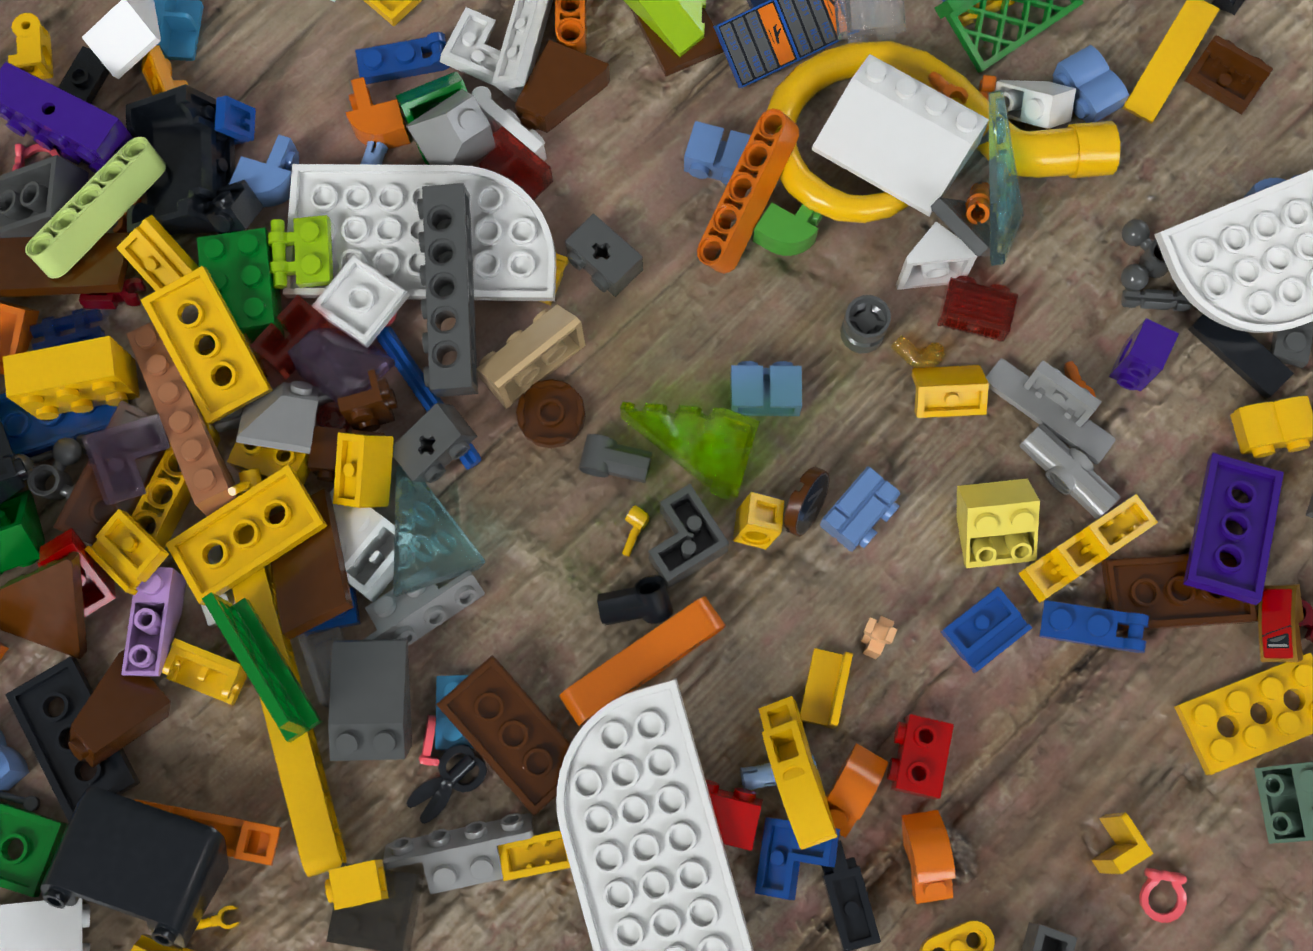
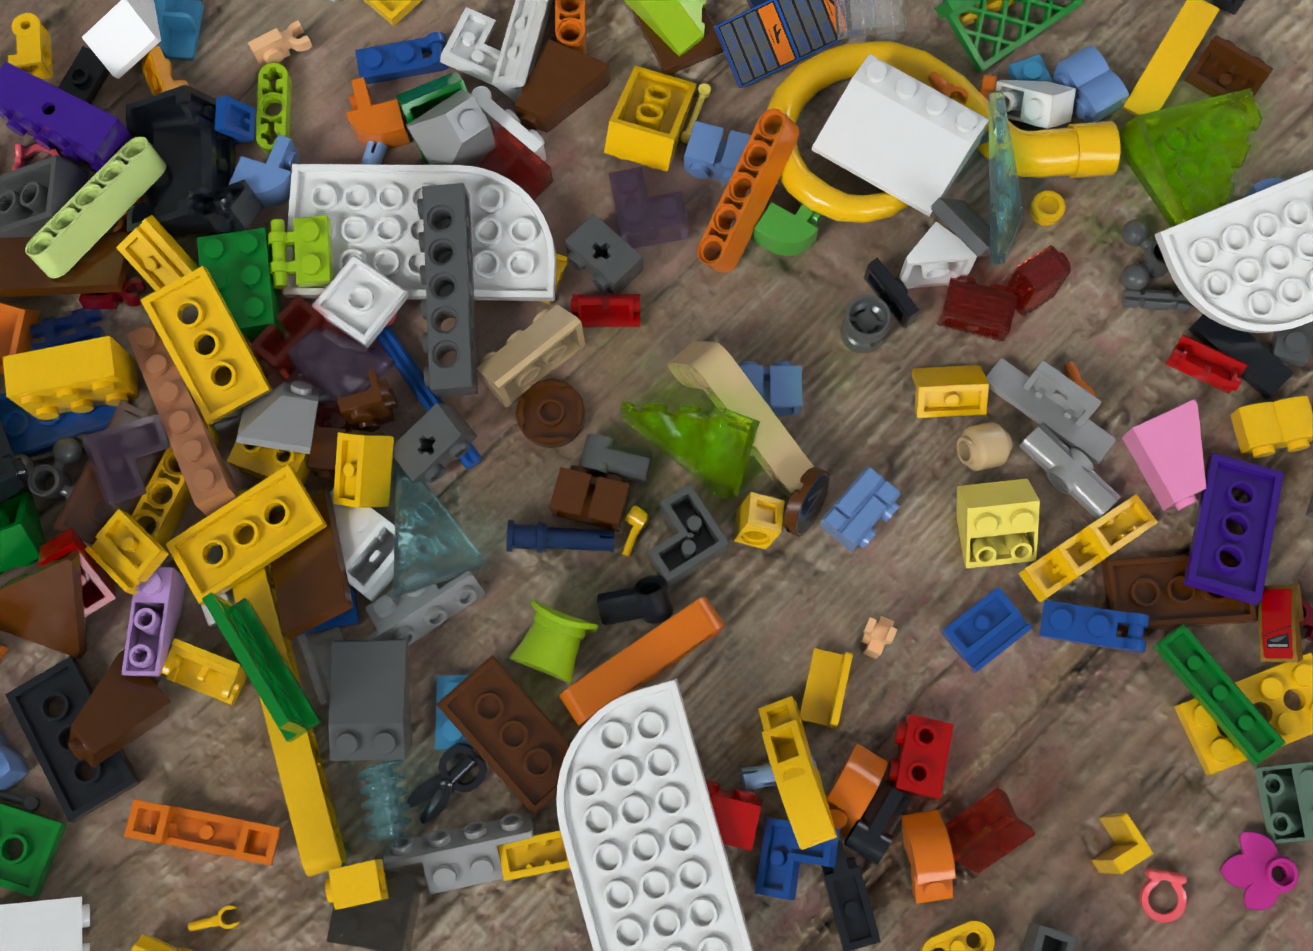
(138, 864): black windscreen -> none
(247, 479): yellow hand -> none
(267, 96): none -> lime beam
(275, 45): none -> light nougat plate
(384, 801): none -> clear light blue piece
(425, 757): coral piece -> none
(542, 537): none -> dark blue pin
(552, 642): none -> lime hat
(590, 498): none -> reddish brown piece
(607, 309): none -> red hinge
(646, 219): none -> clear purple brick
(649, 118): none -> yellow slope
(704, 91): none -> light yellow hinge
(716, 372): none -> tan beam
(874, 830): none -> black piece
(892, 292): none -> black plate
(918, 357): clear yellow arm -> none
(978, 203): orange pin -> none
(984, 446): none -> tan head
(986, 832): none -> clear red panel
(1029, 70): none -> dark azure plate
(1039, 279): none -> clear red brick
(1047, 208): none -> yellow tile
(1143, 355): dark purple brick -> none
(1170, 455): none -> bright pink slope
(1191, 152): none -> clear neon green slope
(1206, 364): none -> red hinge
(1219, 695): none -> green tile
(1254, 871): none -> dark pink plate

